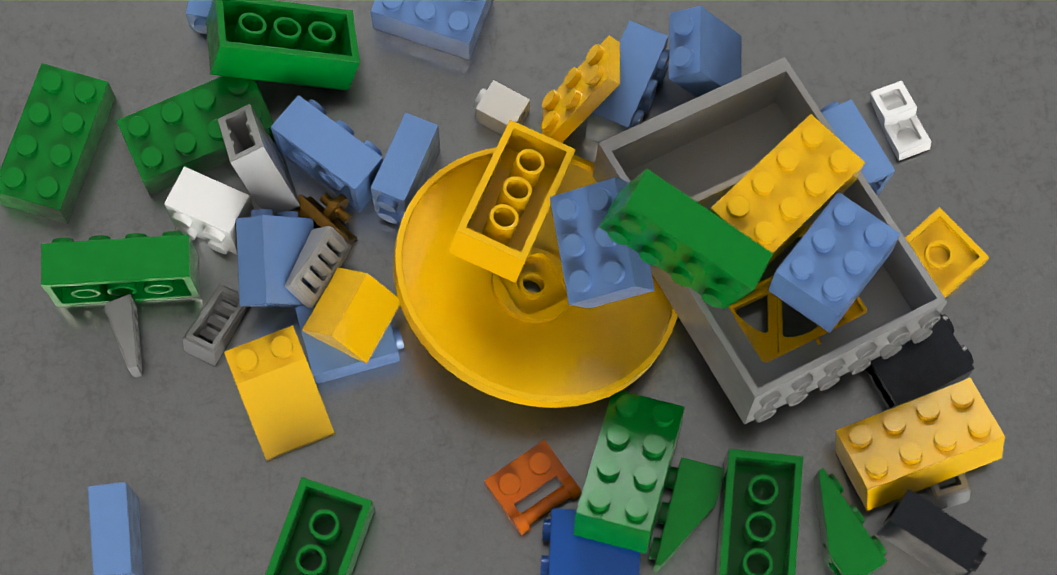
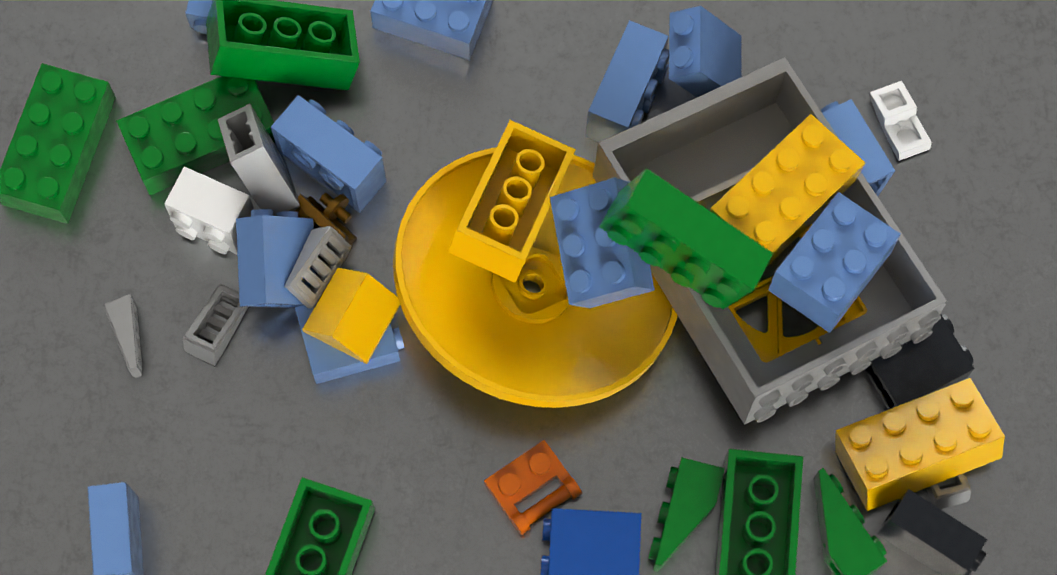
(113, 268): green brick -> none
(279, 393): yellow slope -> none
(405, 167): medium blue brick -> none
(500, 105): white brick -> none
(582, 90): yellow plate -> none
(629, 471): green brick -> none
(946, 251): yellow tile -> none

